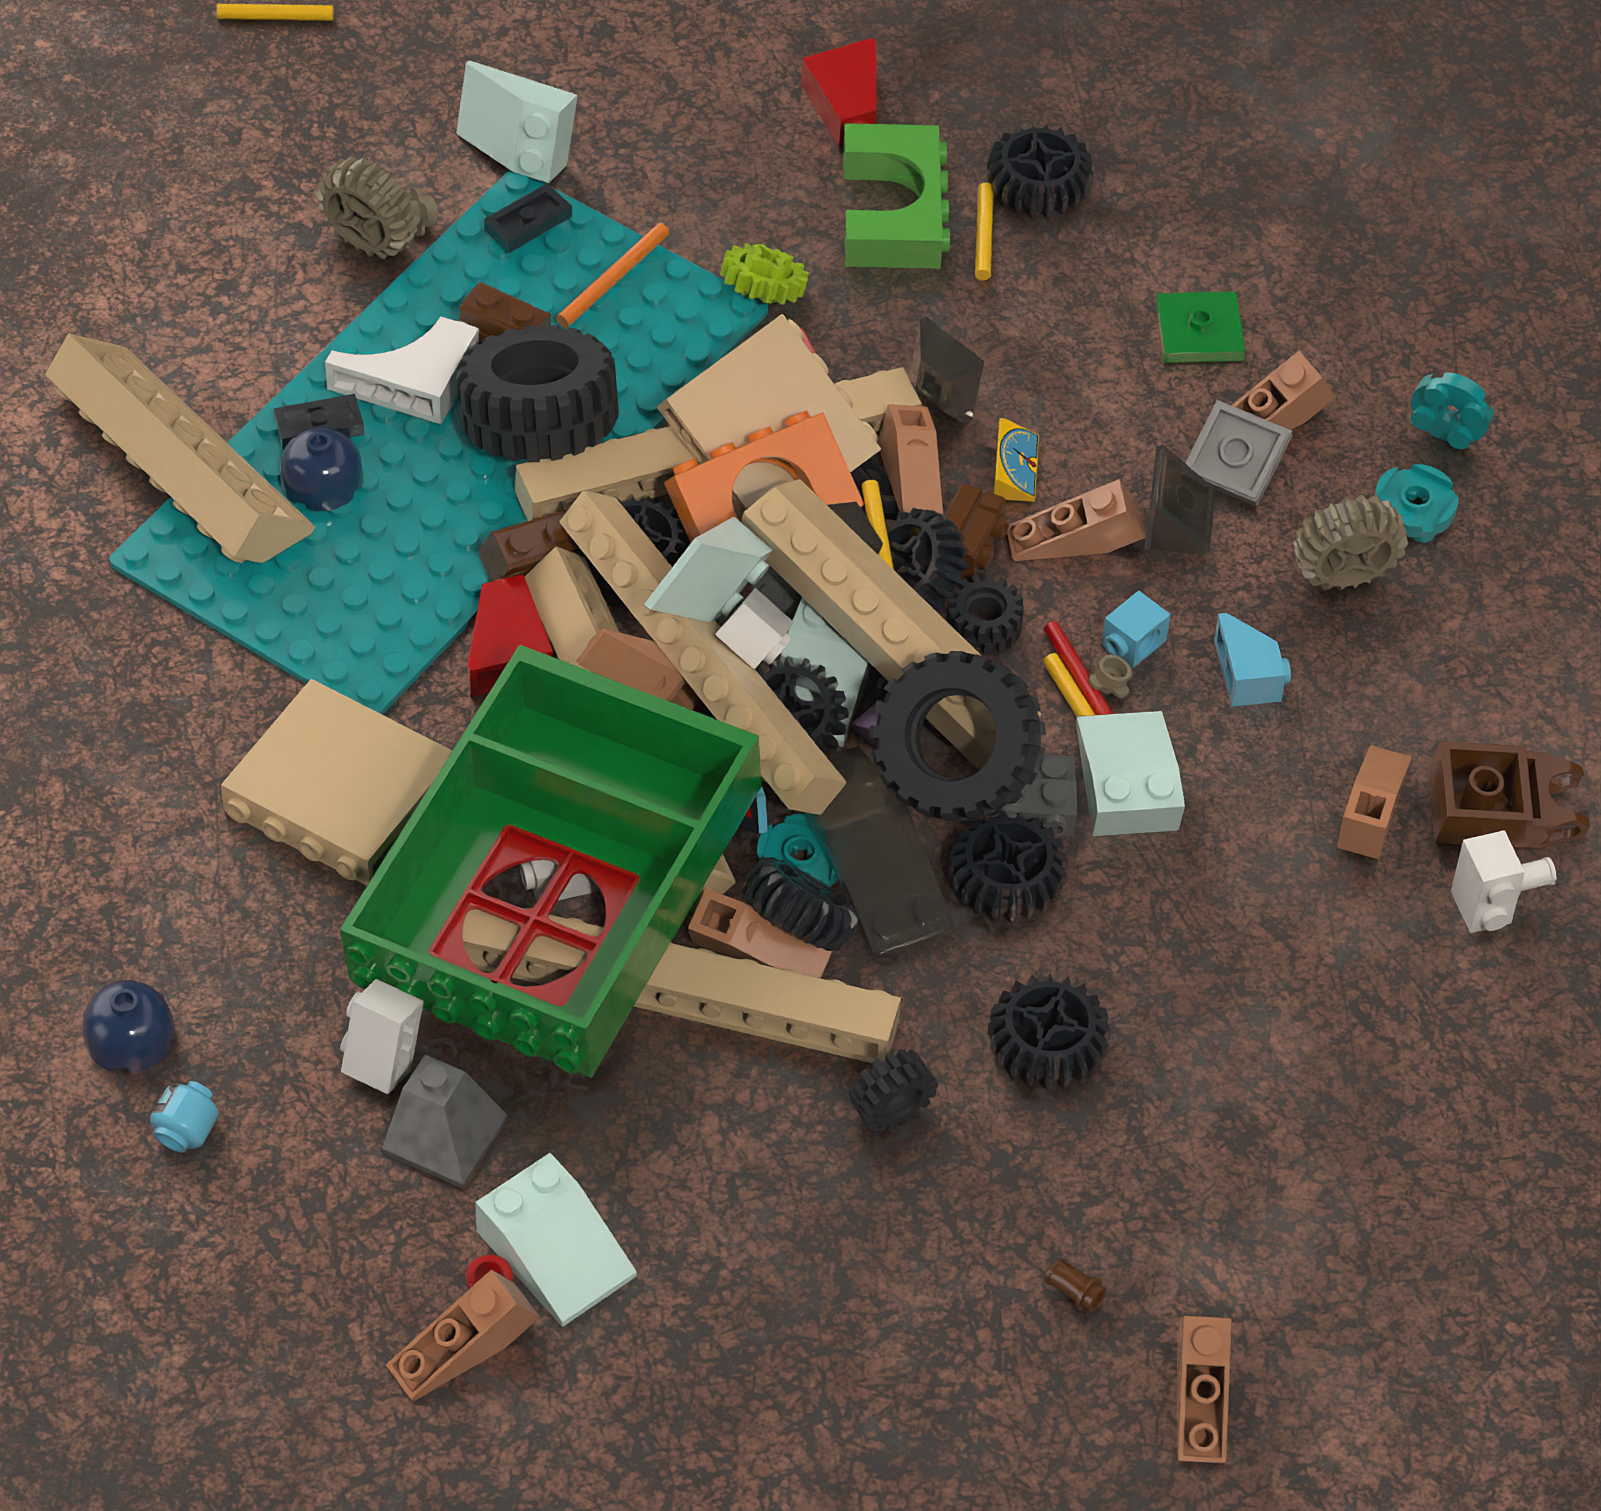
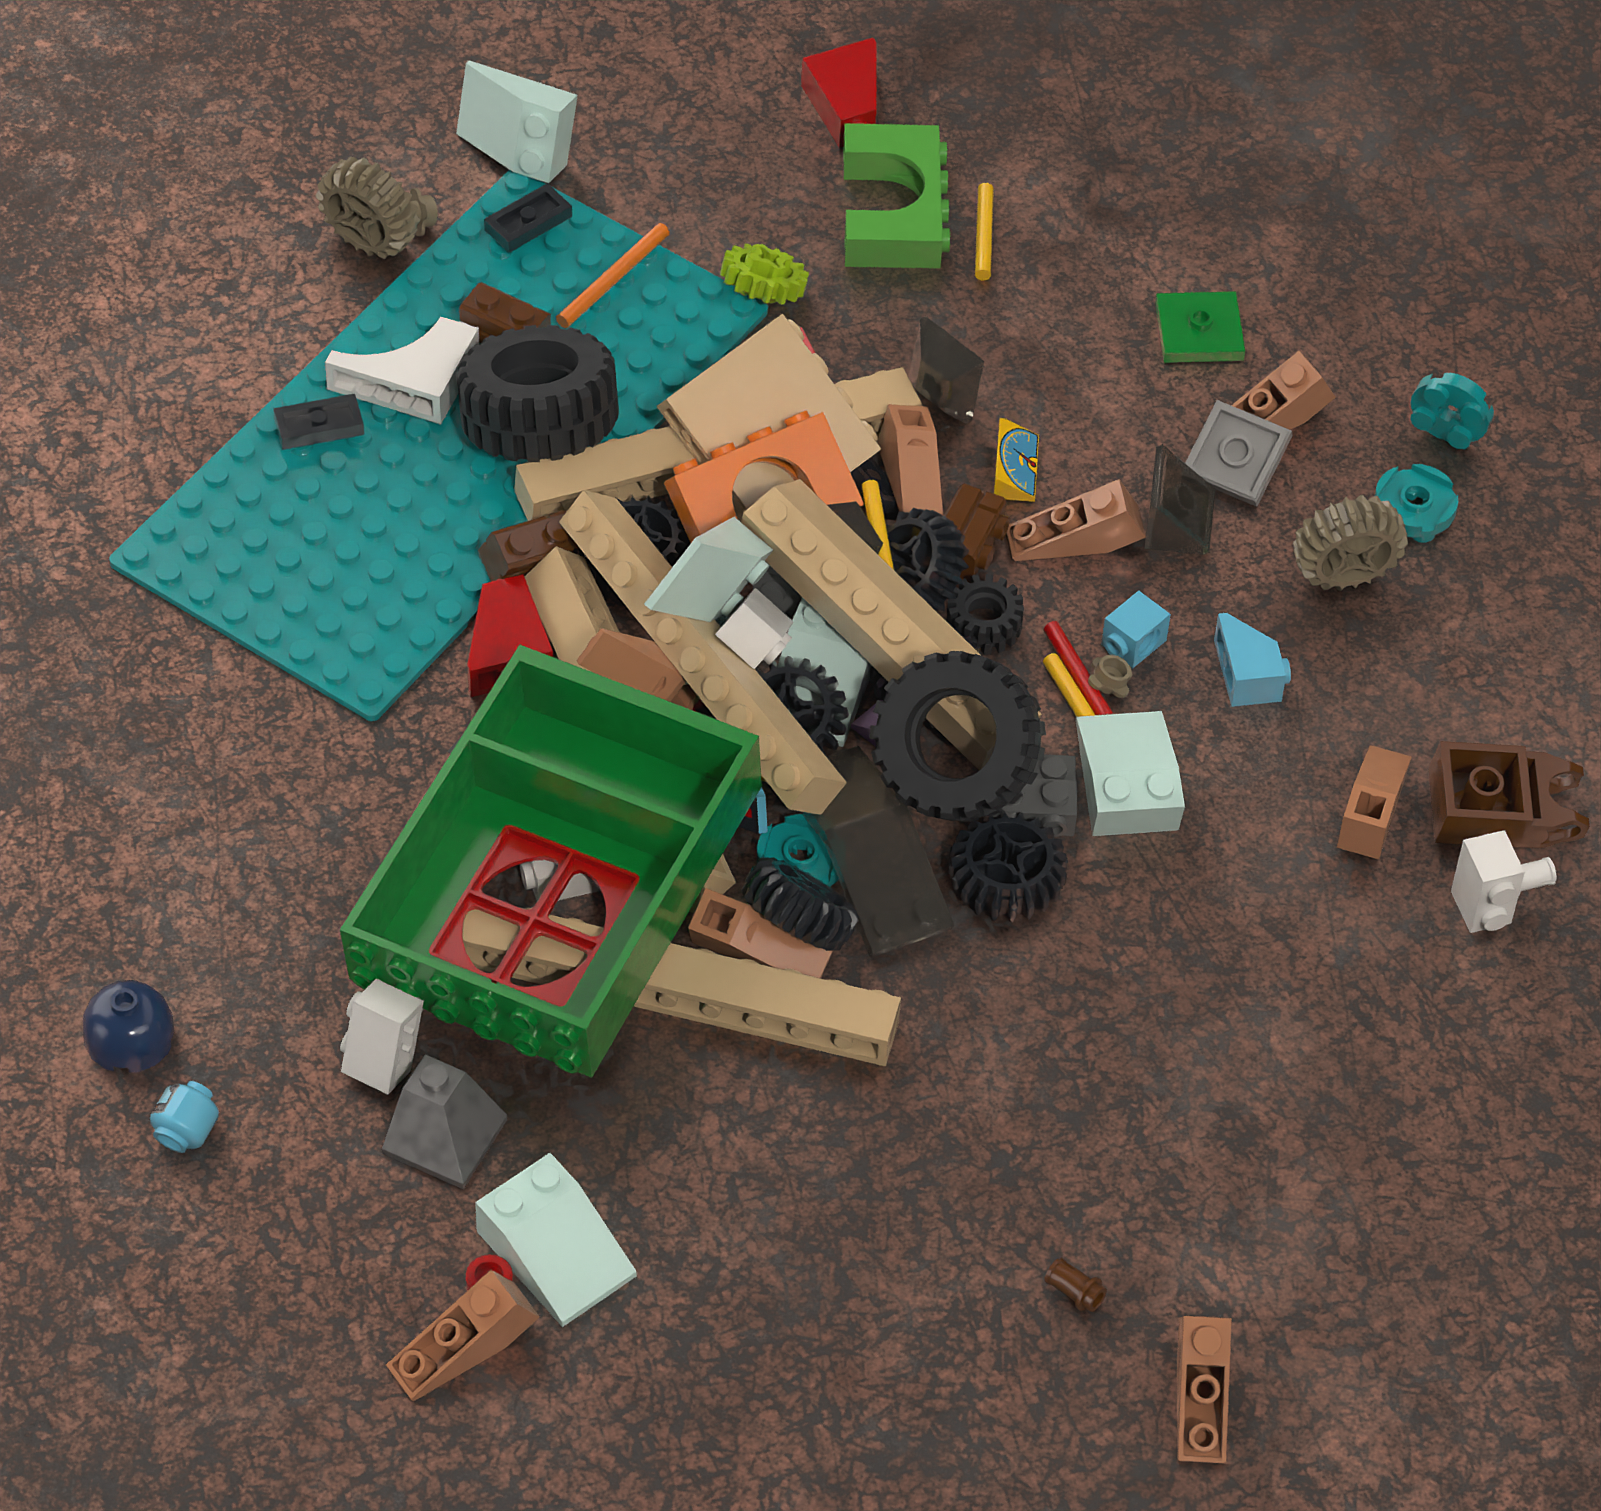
(177, 450): tan slope -> none
(275, 12): yellow bar -> none
(321, 469): dark blue cylinder -> none
(333, 780): tan panel -> none
(893, 1090): black tyre -> none
(1039, 170): black gear -> none
(1071, 1045): black gear -> none

